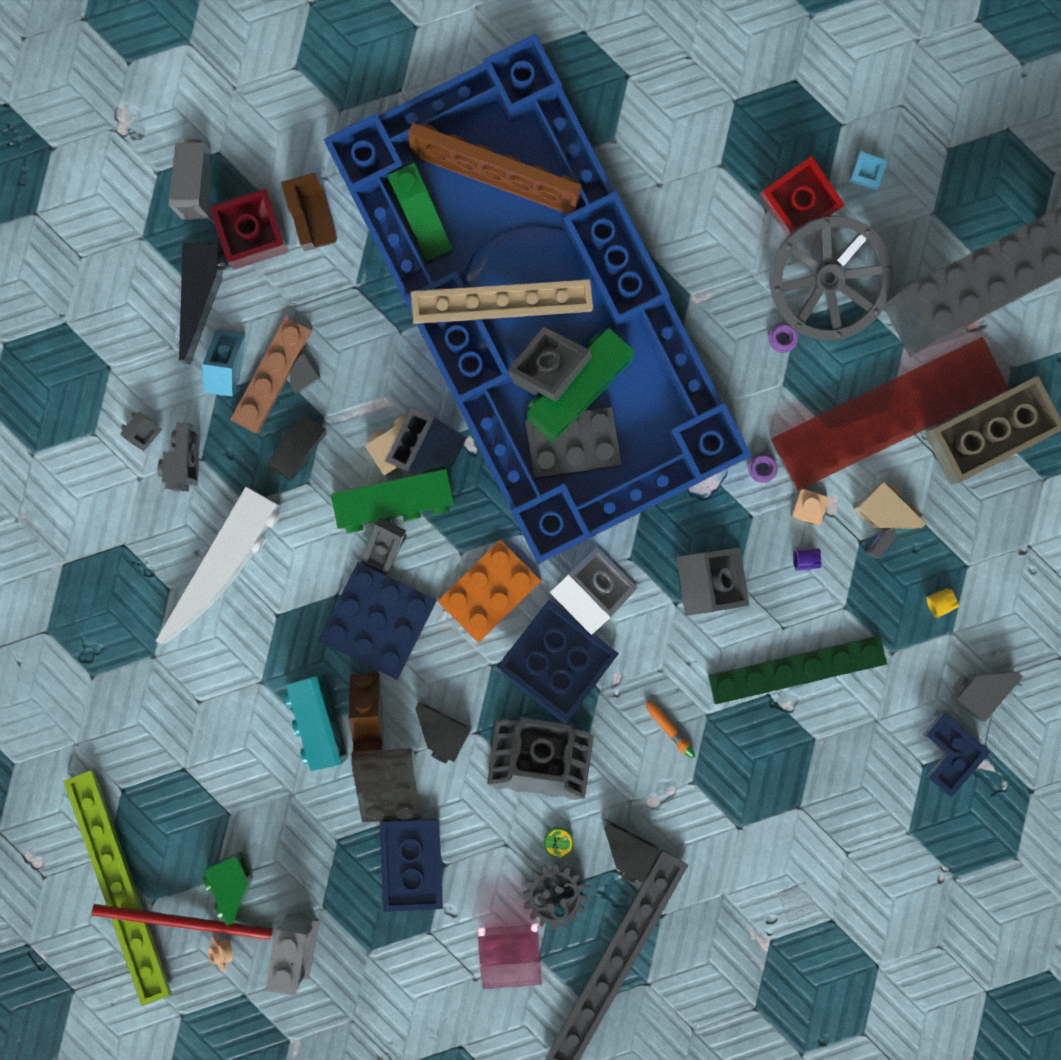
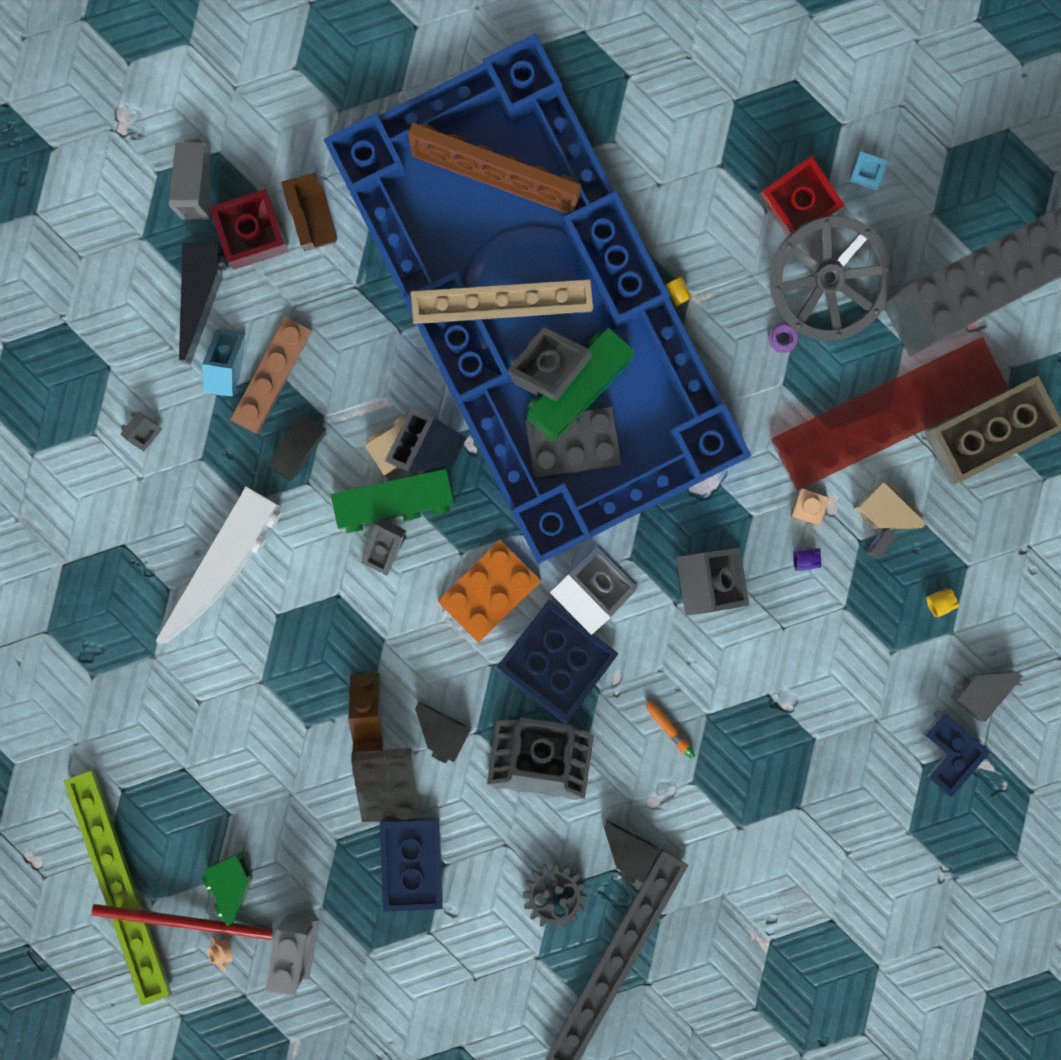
(181, 467): dark grey plate -> none
(302, 374): dark grey tile -> none
(316, 723): teal slope -> none
(377, 620): dark blue plate -> none
(419, 212): green slope -> none
(509, 956): clear pink slope -> none
(558, 842): tile -> none
(678, 291): none -> yellow hose
(771, 464): medium lavender plate -> none
(797, 669): dark green plate -> none

